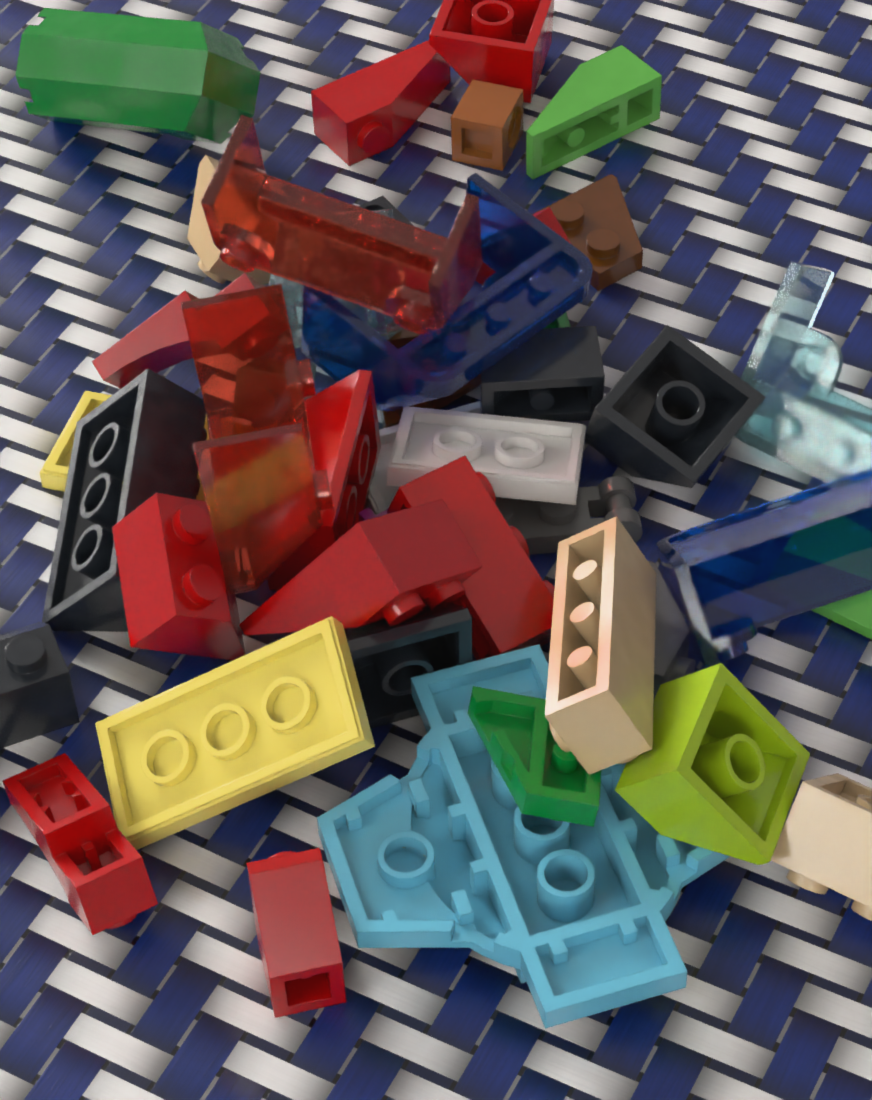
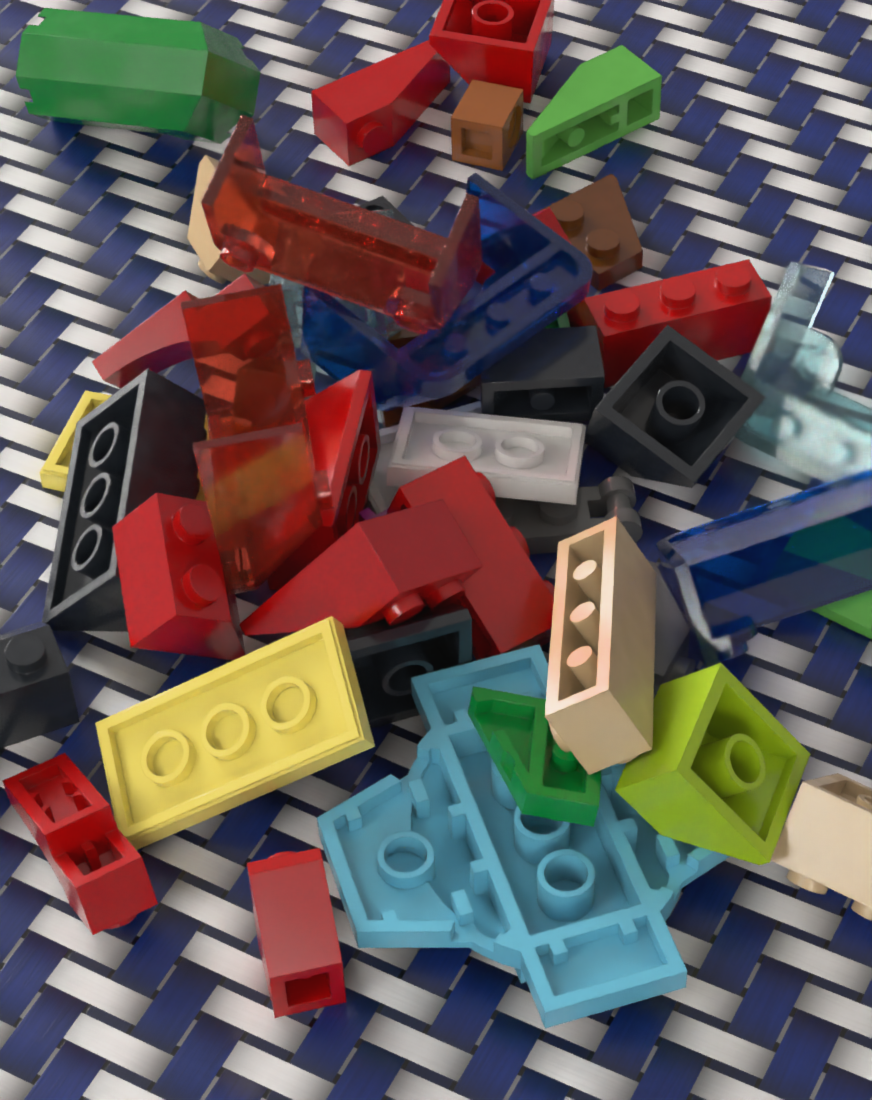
(712, 308): none -> red slope

